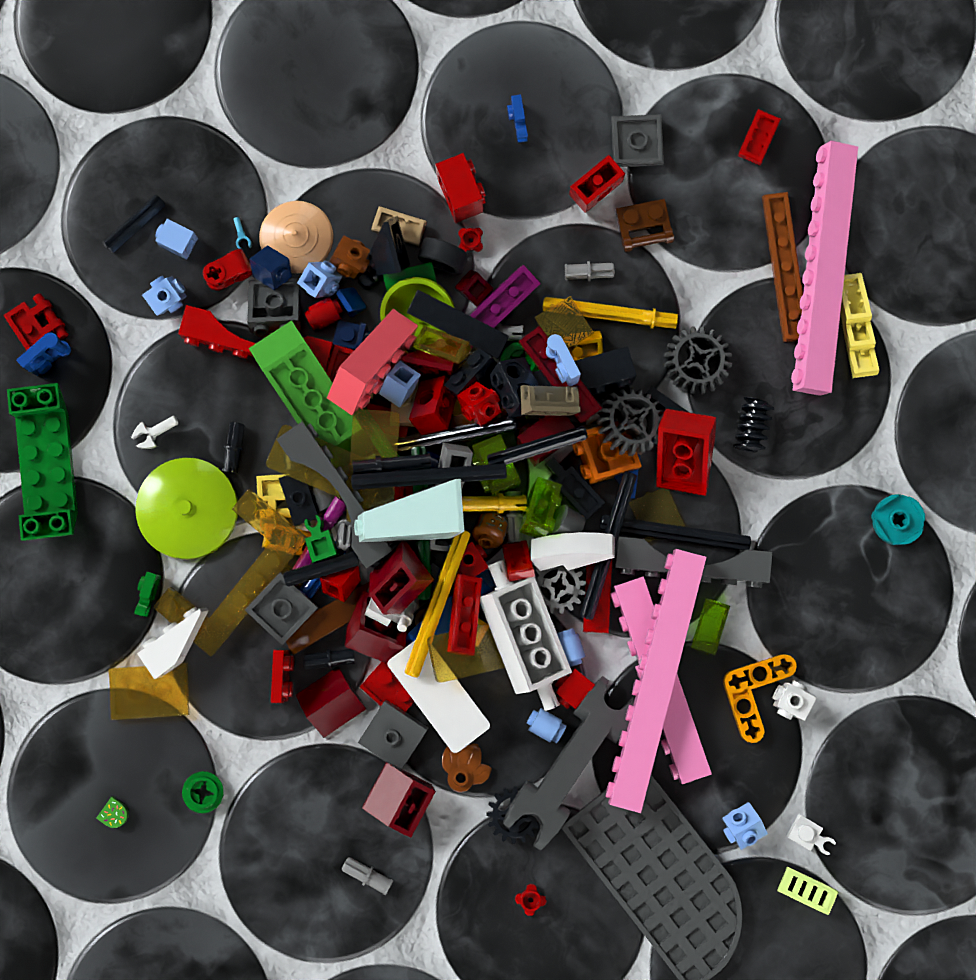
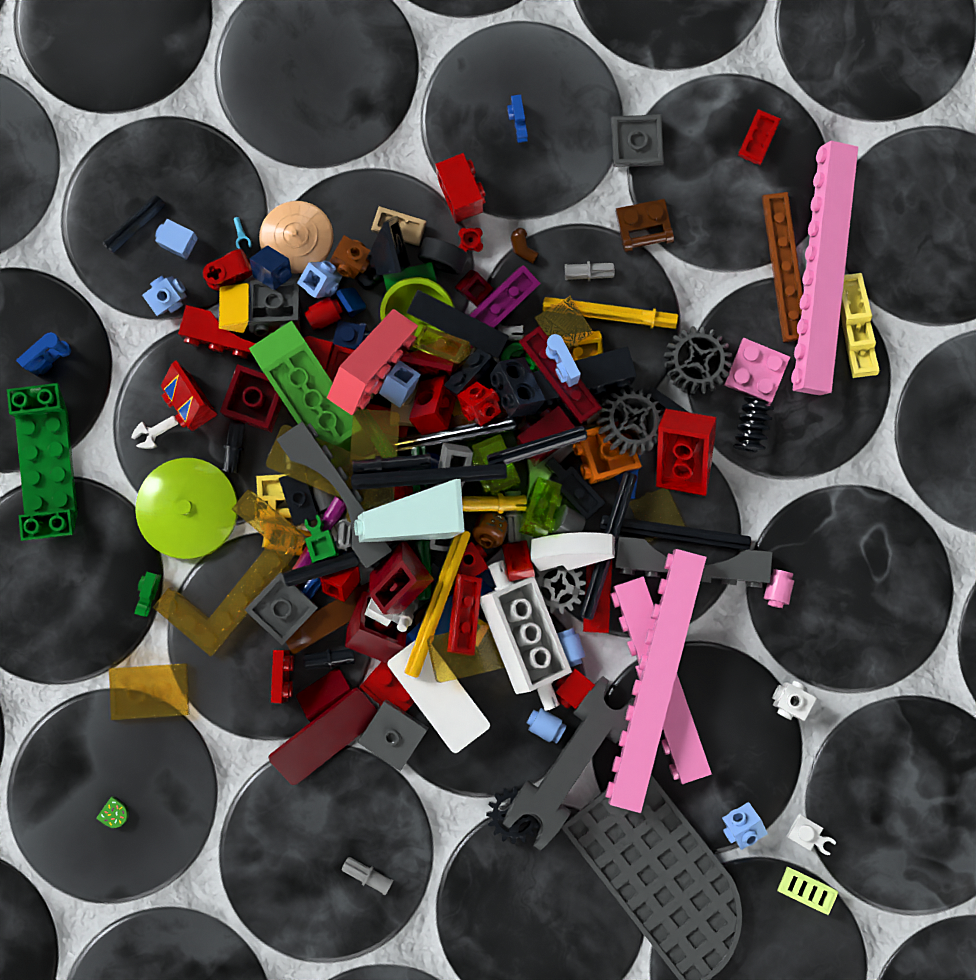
(27, 326): red plate -> none
(171, 648): white slope -> none
(186, 397): none -> red slope
(193, 799): green gear -> none
(234, 307): none -> yellow slope
(252, 399): none -> dark red brick
(323, 736): none -> dark red piece
(399, 799): slope -> none
(467, 764): dark orange plate -> none
(519, 245): none -> reddish brown arm
(530, 907): red plate -> none
(549, 400): dark tan hinge -> none
(596, 183): red brick -> none
(710, 626): clear neon green tile -> none
(744, 692): light orange beam -> none
(756, 370): none -> bright pink plate
(779, 589): none -> bright pink brick
(901, 505): teal plate -> none

